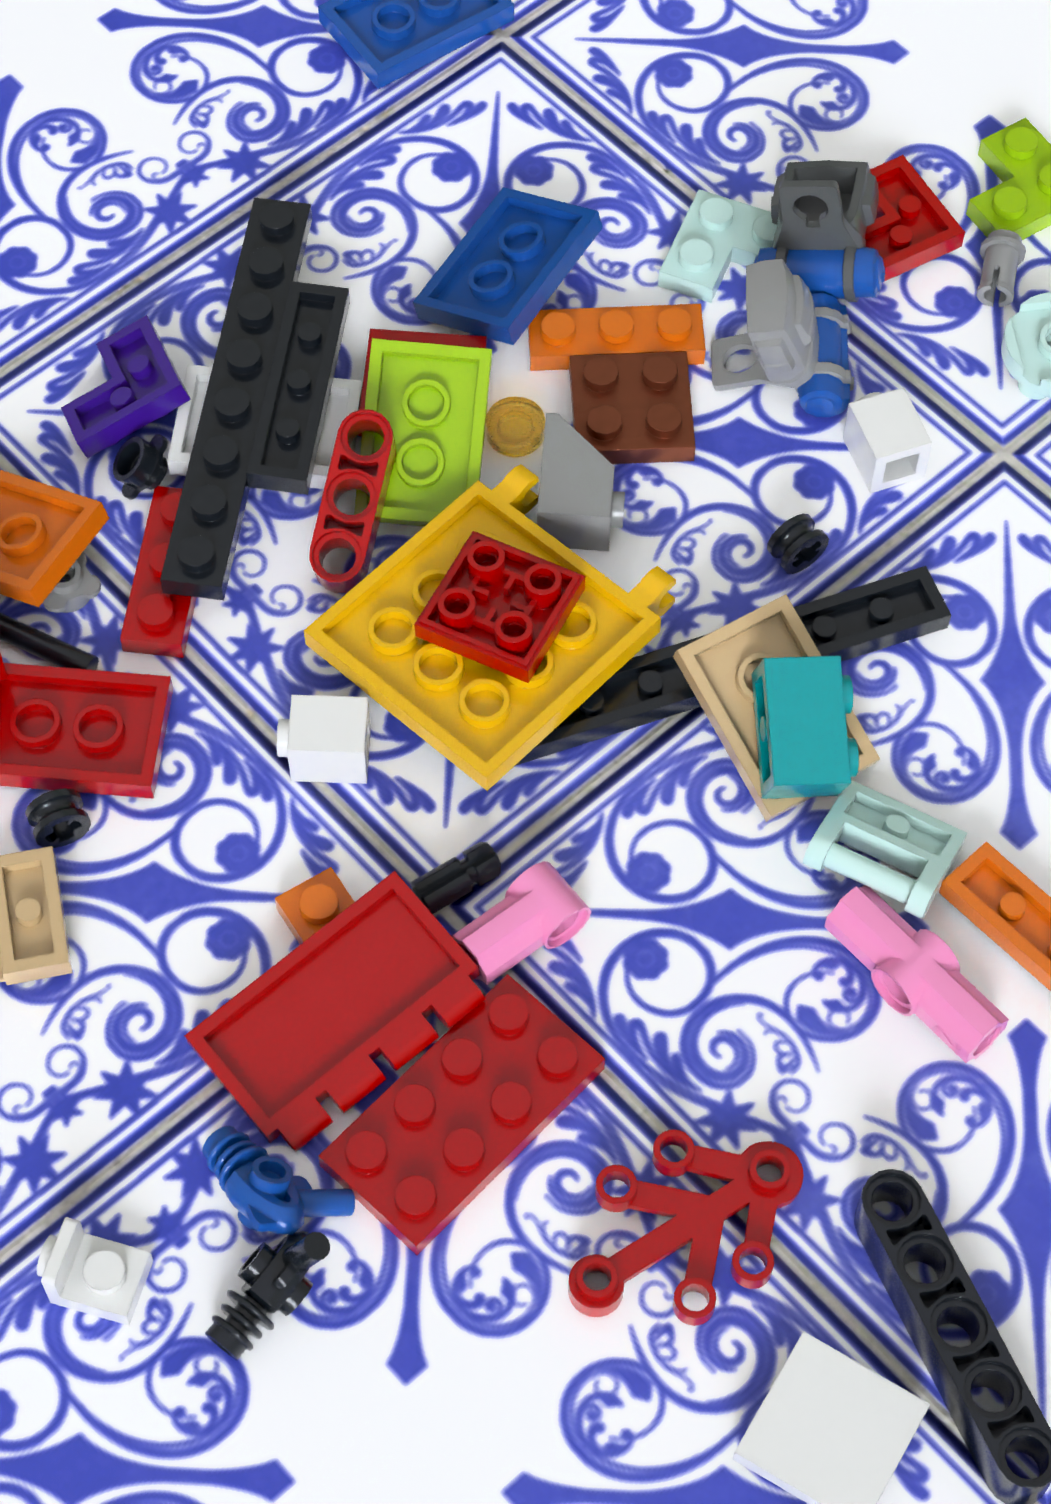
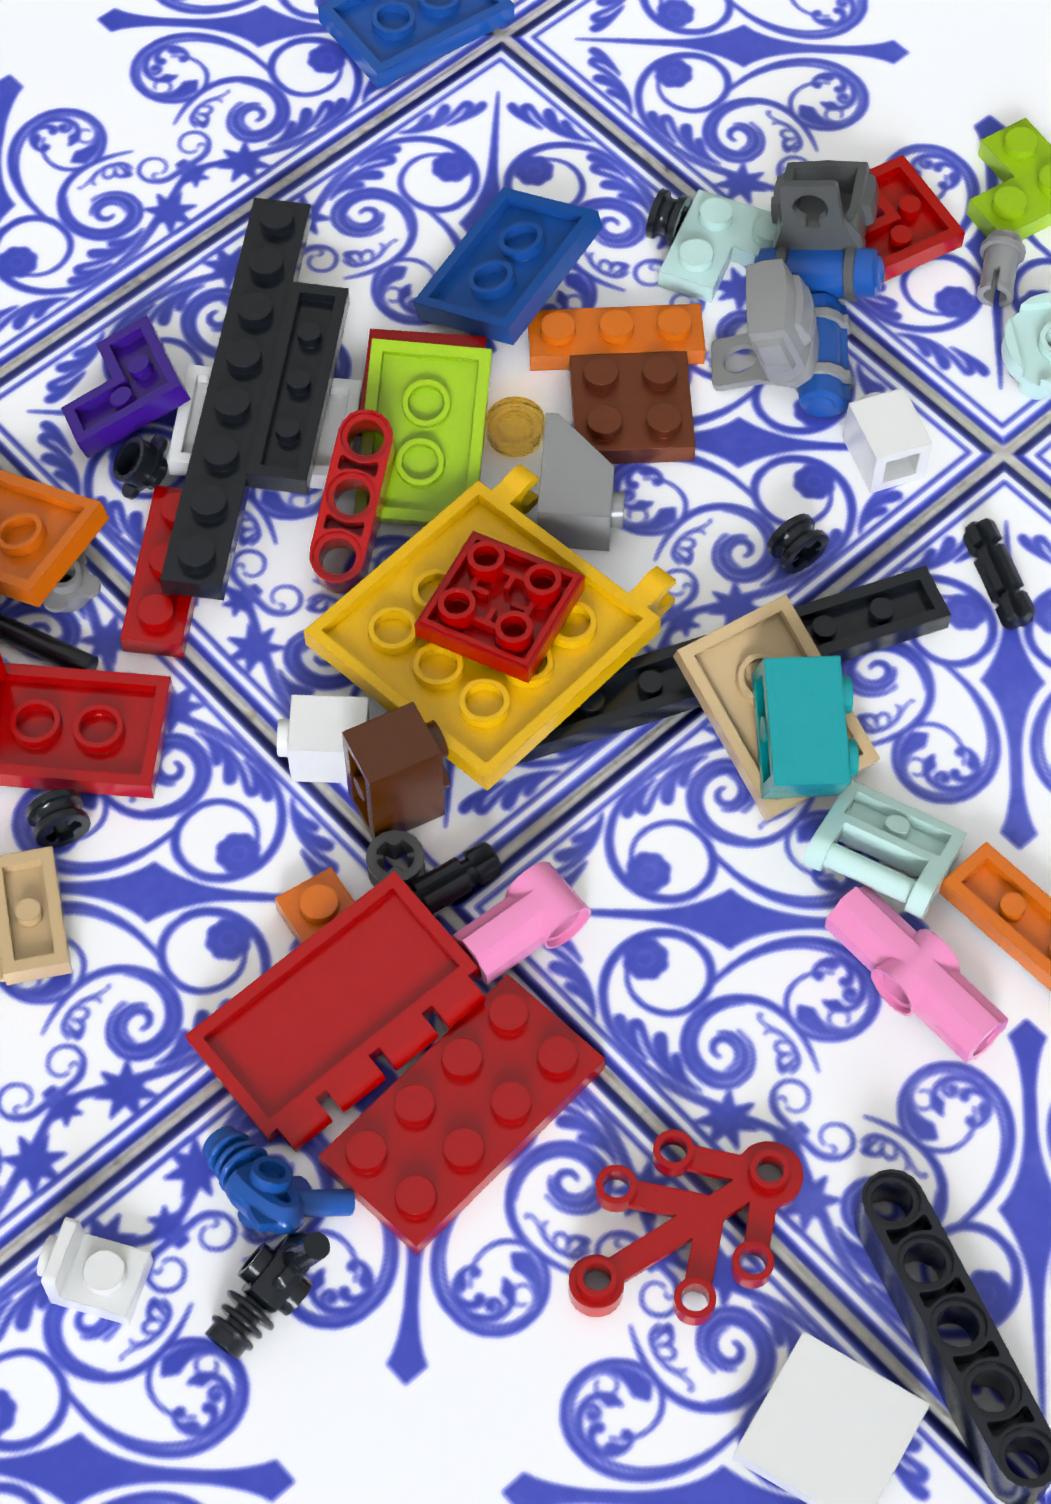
(394, 845): none -> dark grey bush
(396, 770): none -> reddish brown brick
(666, 215): none -> black bush
(999, 574): none -> black axle

